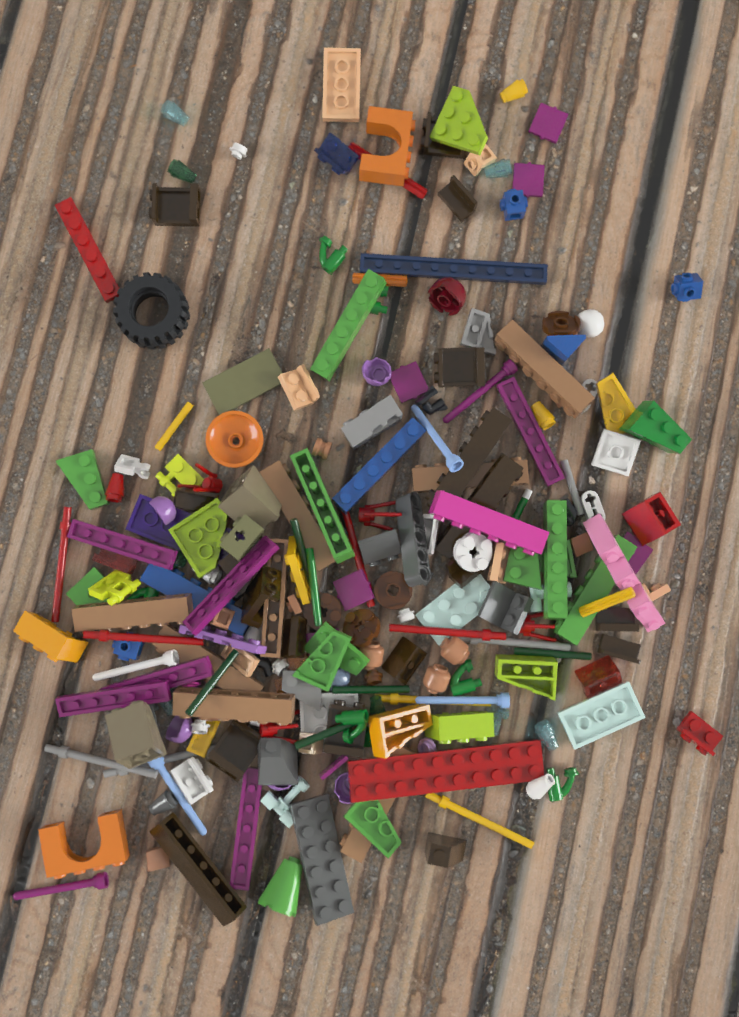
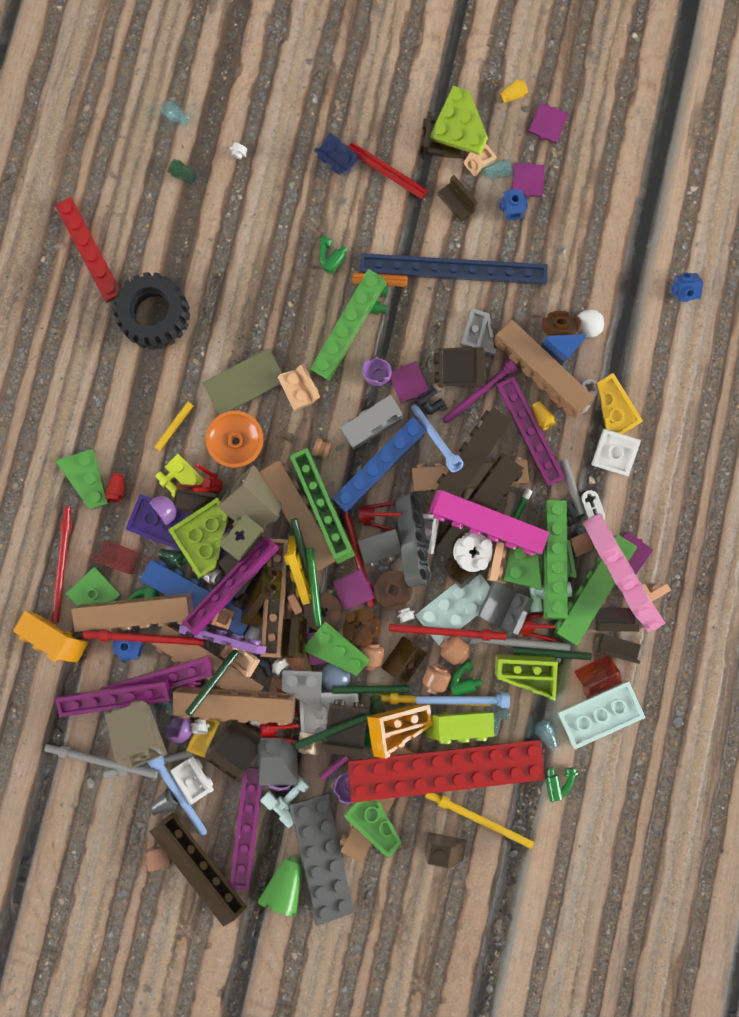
(61, 860): orange arch -> none
(99, 881): magenta piece -> none
(110, 586): neon yellow plate -> none
(122, 544): magenta plate -> none
(131, 465): white plate -> none
(169, 658): white piece -> none
(175, 205): dark brown panel -> none
(324, 661): bright green wing -> none
(341, 85): light nougat plate -> none
(353, 717): green plant -> none
(373, 677): reddish brown plate -> none
(390, 168): orange arch -> none
(426, 745): lavender plate -> none
(447, 295): dark red cylinder -> none
(538, 787): white cone -> none
(607, 602): yellow axle -> none
(651, 519): red slope -> none
(657, 428): green wedge -> none
(700, 733): red bracket -> none

